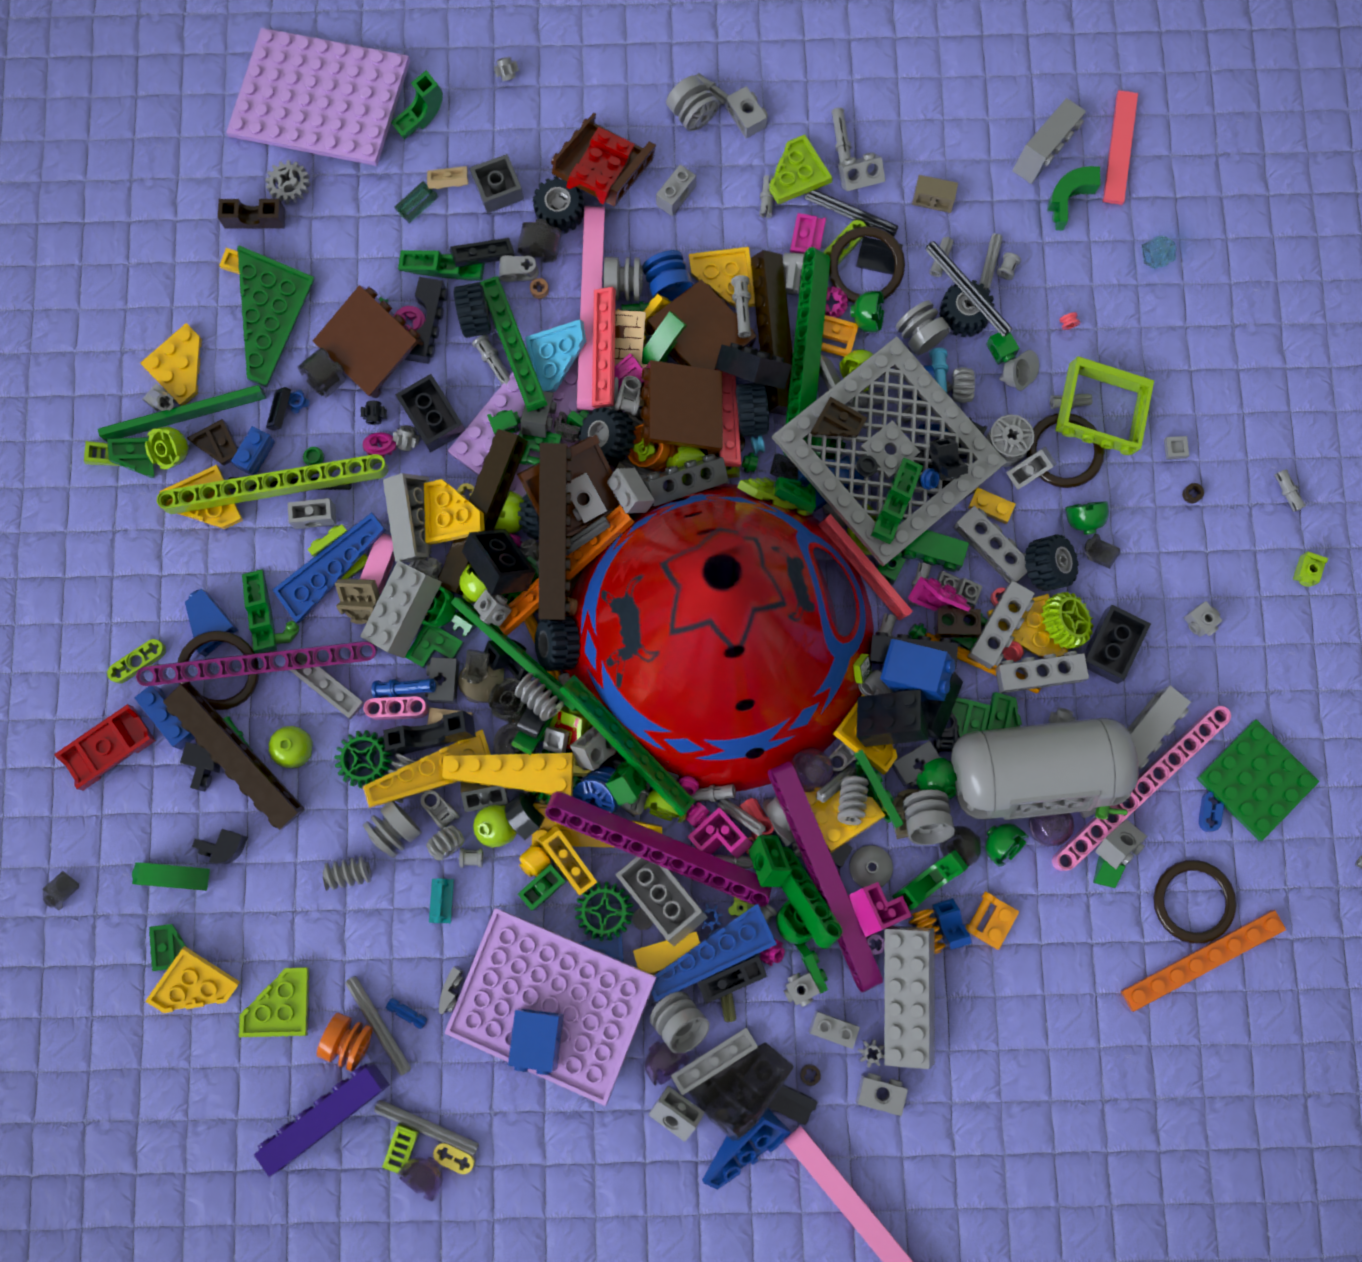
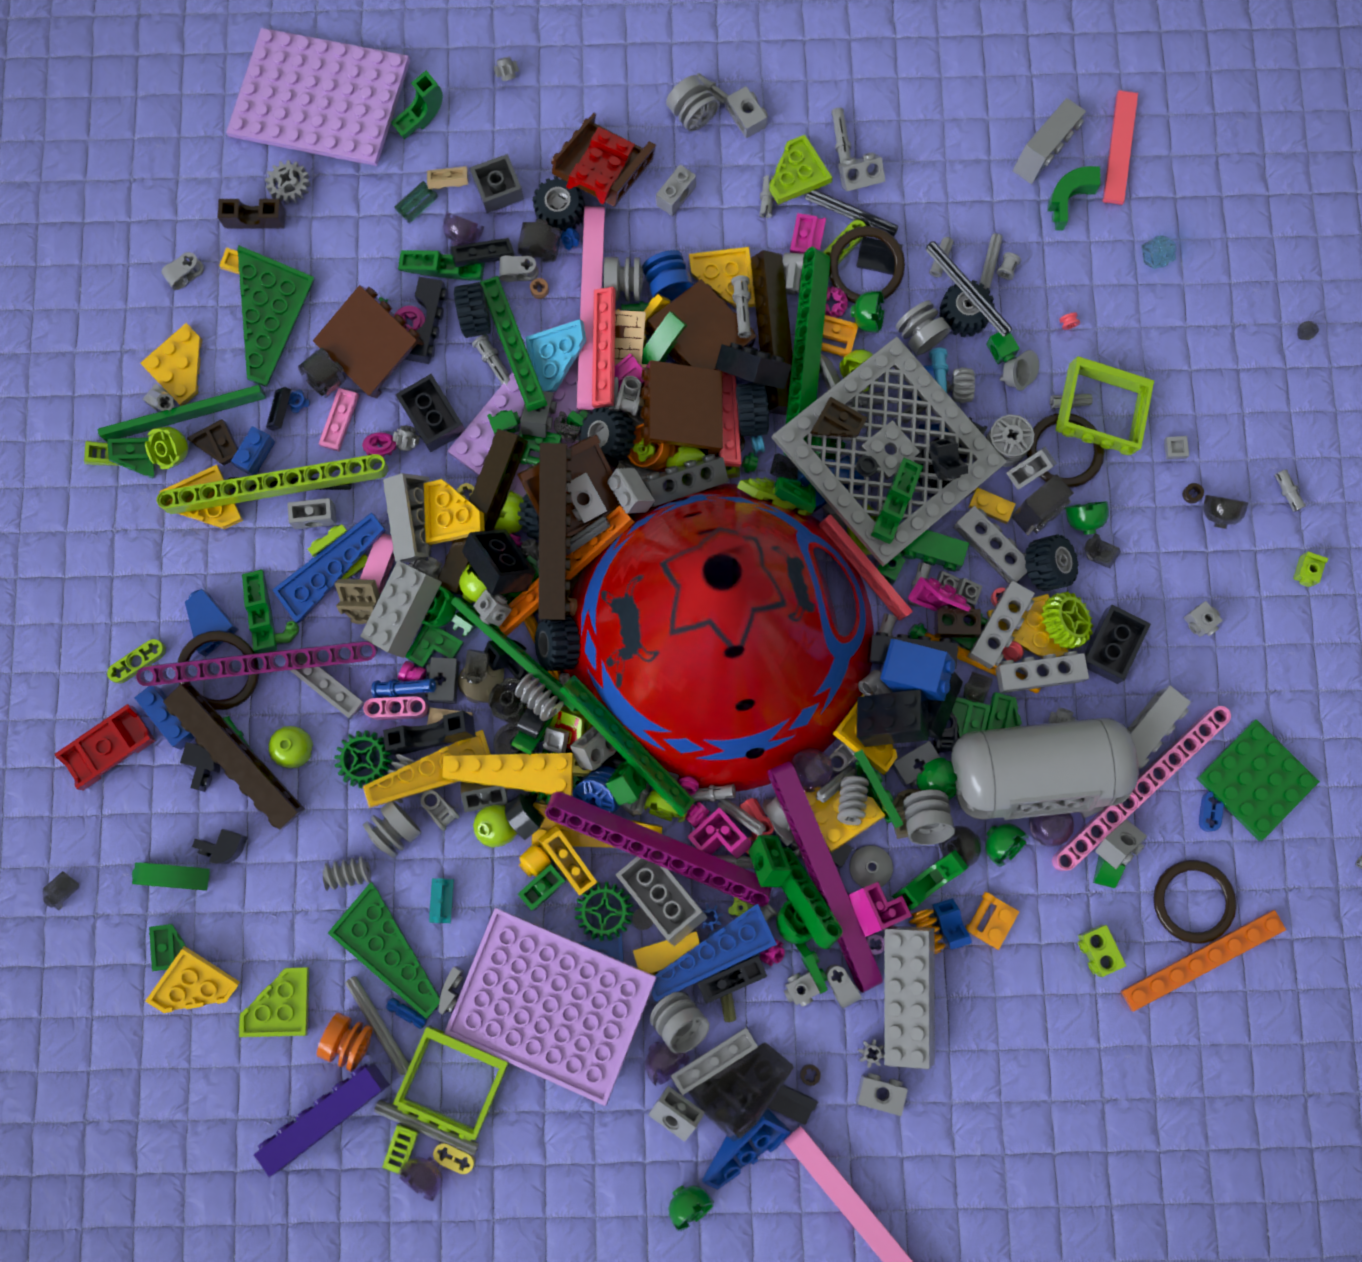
(181, 271): none -> light grey piece
(313, 456): green plate -> none
(339, 419): none -> bright pink tile
(373, 412): black gear -> none
(379, 944): none -> green wing
(410, 672): none -> dark pink wheel
(426, 1114): none -> lime window
(445, 842): light grey gear -> none
(461, 230): none -> clear purple cylinder
(471, 857): light grey bush -> none
(535, 1041): blue brick -> none
(570, 238): none -> blue plate
(688, 1205): none -> green cylinder
(834, 1029): light grey brick -> none
(844, 988): none -> light grey piece
(862, 668): tile -> none
(929, 479): blue plate -> none
(935, 193): dark tan hinge -> none
(977, 687): none -> clear smoke bracket
(1043, 505): none -> clear smoke brick
(1103, 812): bright green hand -> none
(1106, 947): none -> lime brick
(1224, 510): none -> clear smoke cylinder
(1307, 330): none -> clear smoke plate

